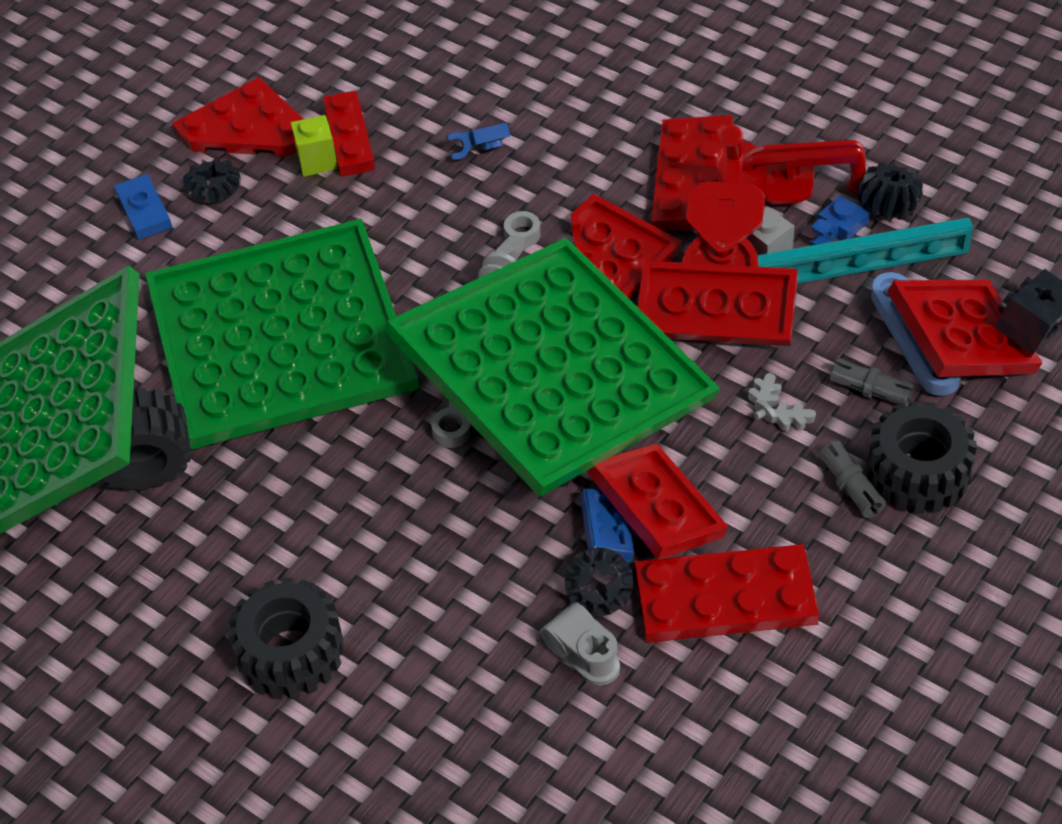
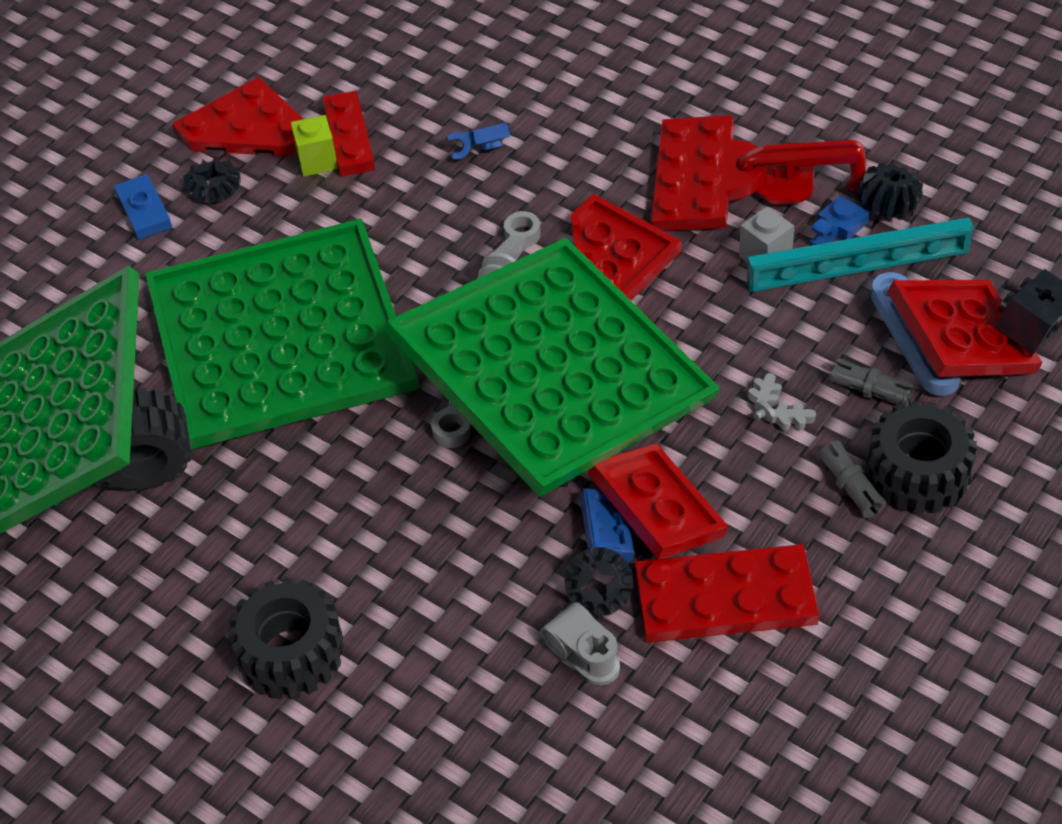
(722, 292): red plate -> none

